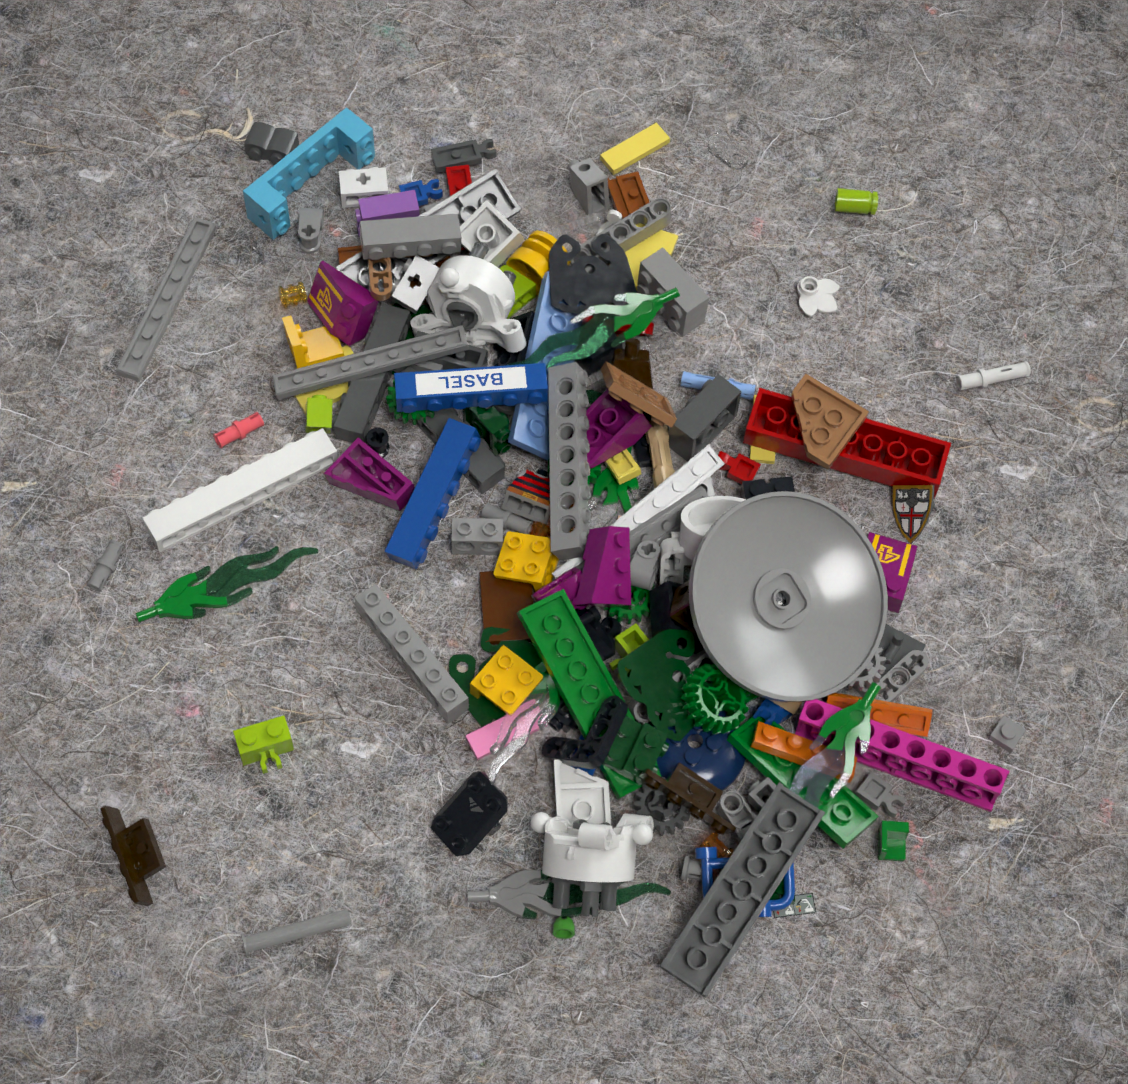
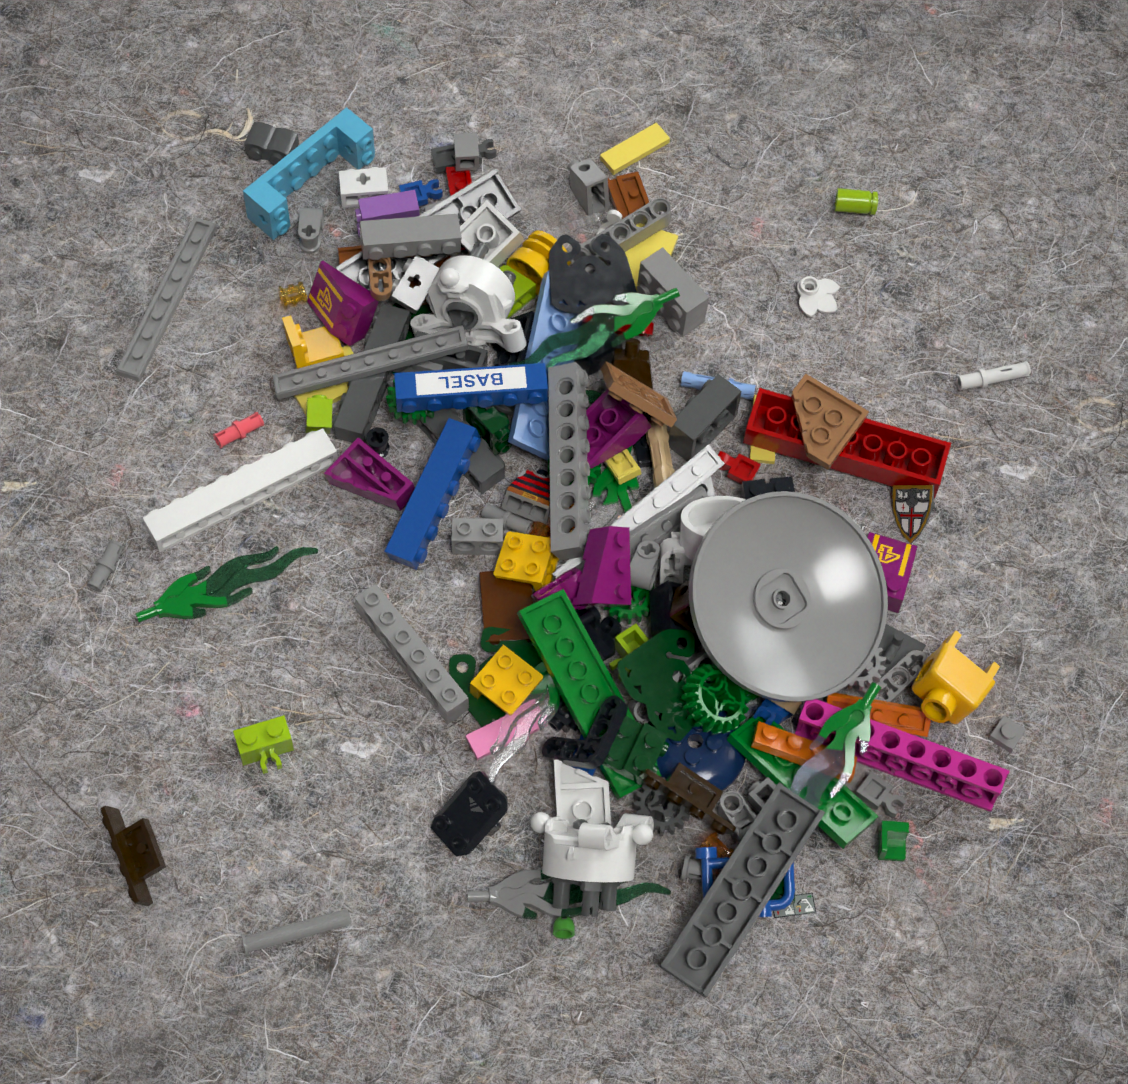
(466, 151): none -> light grey brick
(952, 683): none -> yellow piece

